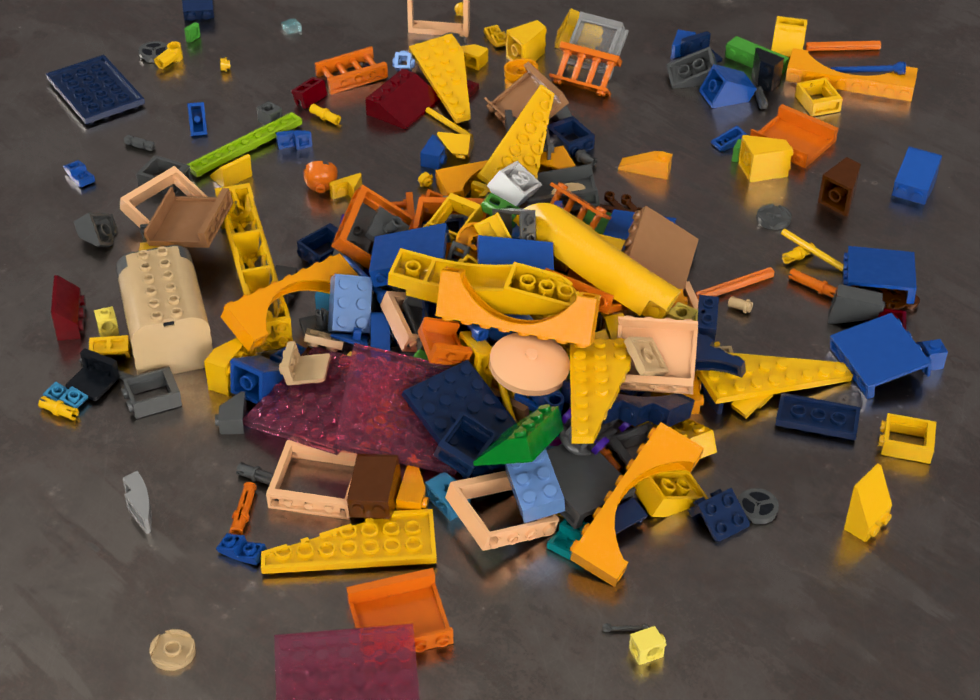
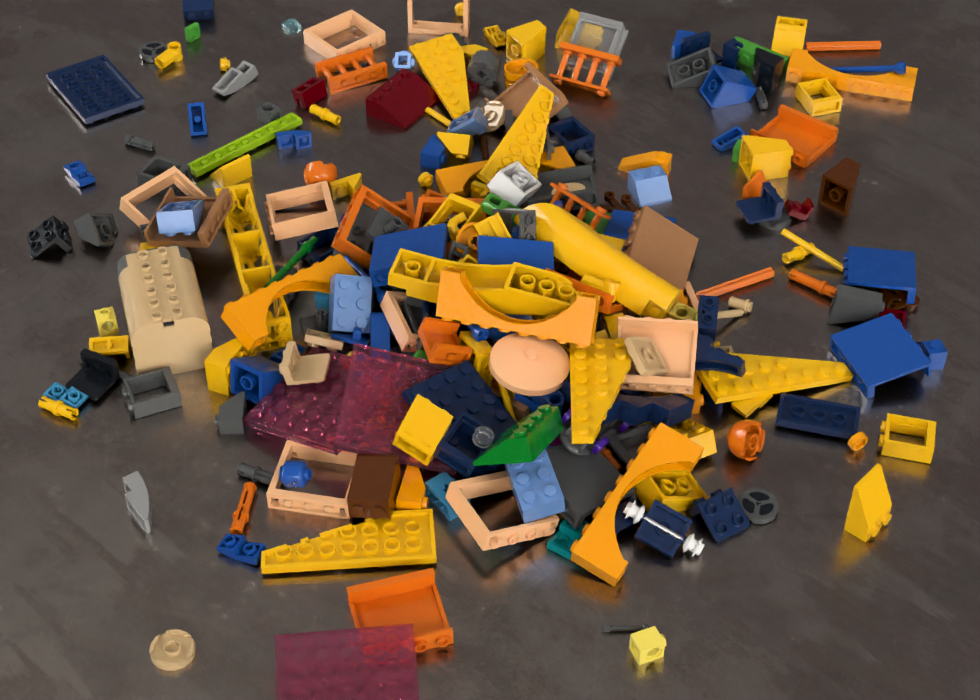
(48, 233): none -> black bracket
(67, 309): dark red slope -> none
(180, 217): none -> medium blue slope
(236, 78): none -> light grey slope
(295, 474): none -> blue head
(296, 197): none -> light nougat window
(305, 248): none -> green bar
(314, 35): none -> light nougat window
(422, 429): none -> yellow slope
(454, 221): none -> yellow arm
(469, 123): none -> medium blue slope
(483, 68): none -> dark grey brick
(483, 436): none -> clear tile
(484, 146): none -> reddish brown bar
(495, 114): none -> tan tile
(606, 285): none -> yellow piece
(649, 186): none -> medium blue slope
(663, 529): none -> dark blue plate
(730, 54): none -> dark blue hinge
(730, 313): none -> tan bar
(746, 439): none -> orange cylinder
(754, 186): none -> orange slope
(762, 208): none -> dark blue bracket
(799, 210): none -> dark red bracket
(857, 441): none -> light orange tile
(917, 175): blue slope -> none

